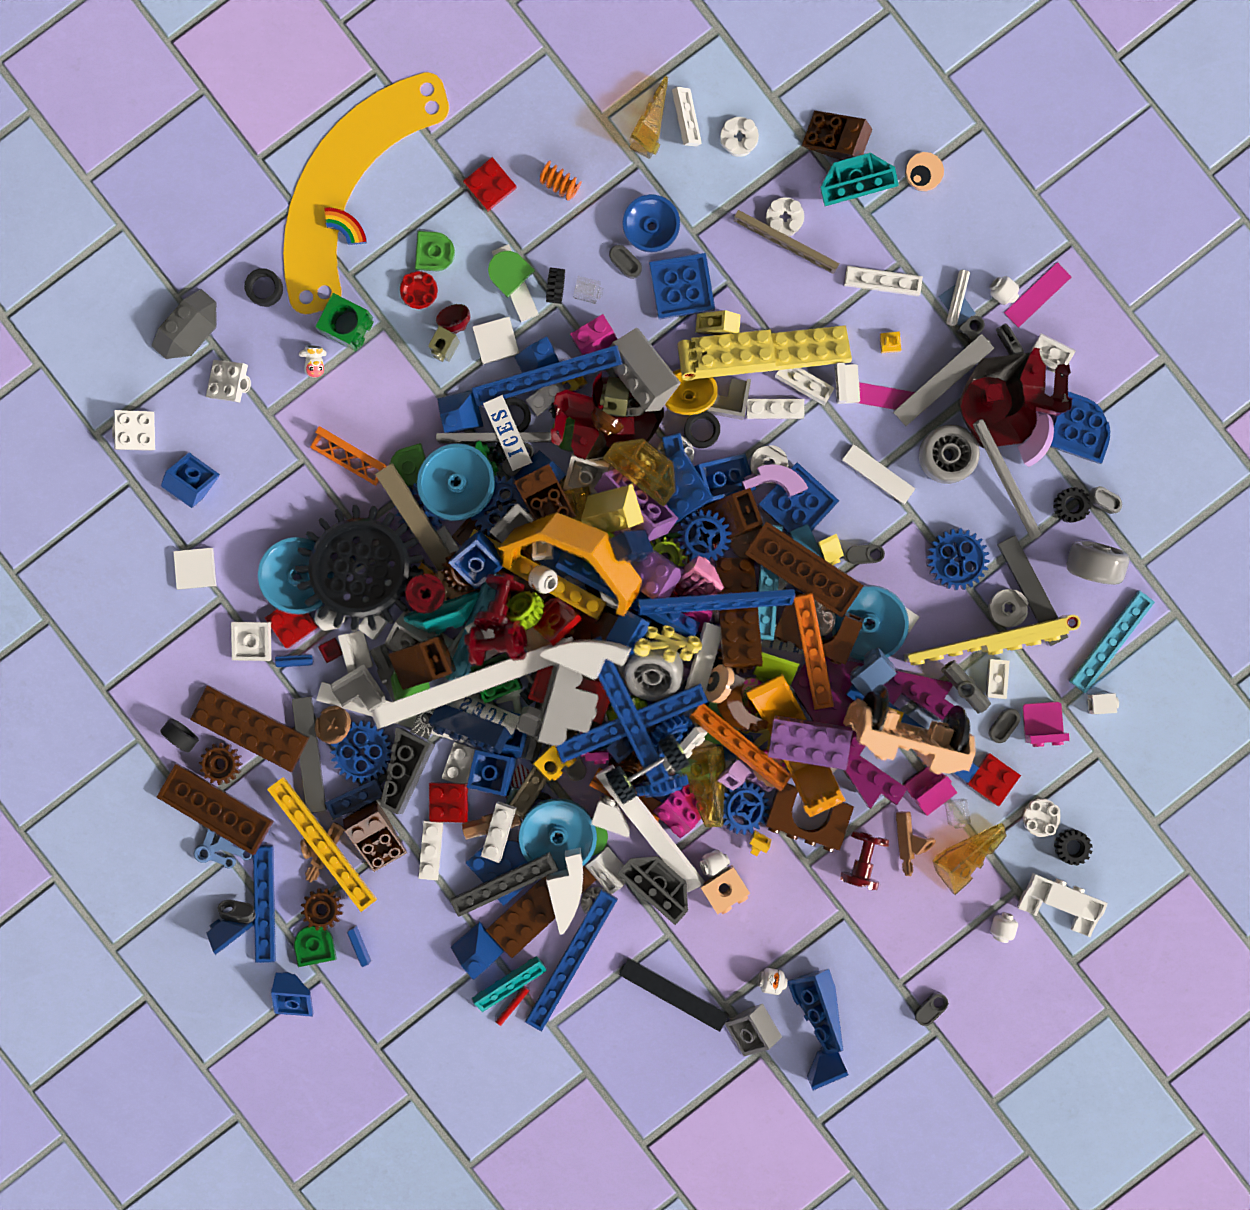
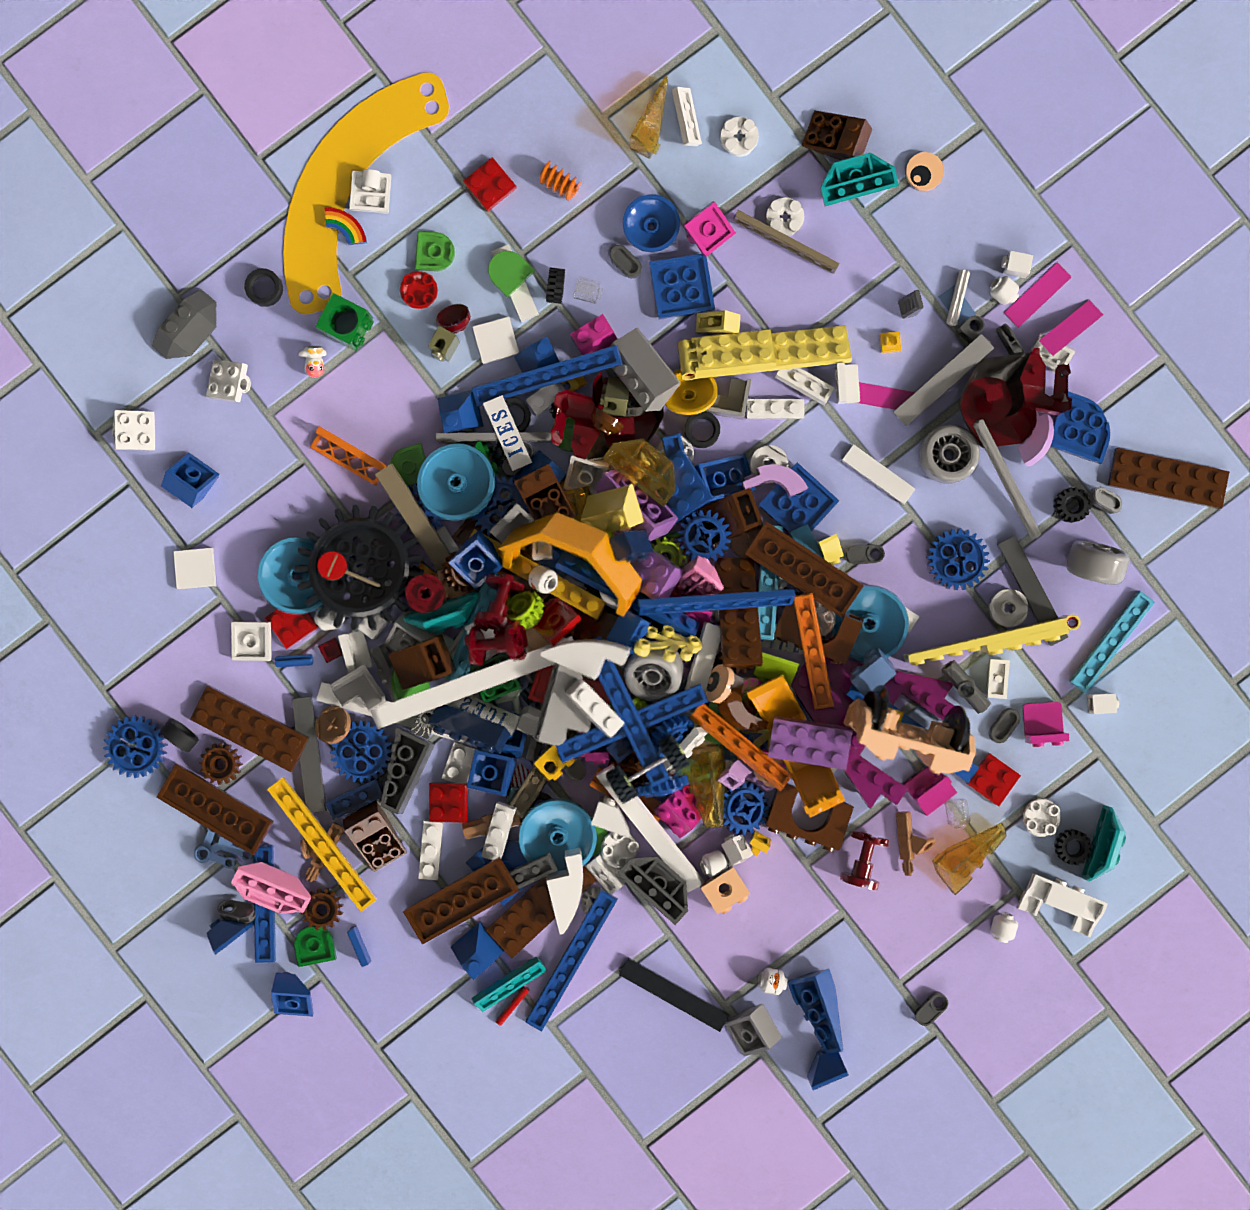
(128, 762): none -> blue gear
(271, 888): none -> bright pink wedge
(333, 567): none -> red piece
(370, 191): none -> white plate
(461, 900): none -> reddish brown plate
(594, 708): none -> white brick
(618, 849): none -> white dish
(708, 229): none -> dark pink bracket
(736, 849): none -> white brick
(883, 281): white tile -> none
(911, 304): none -> dark grey slope
(1017, 264): none -> white brick
(1071, 327): none -> dark pink sticker
(1106, 845): none -> teal wedge
(1168, 478): none -> reddish brown plate

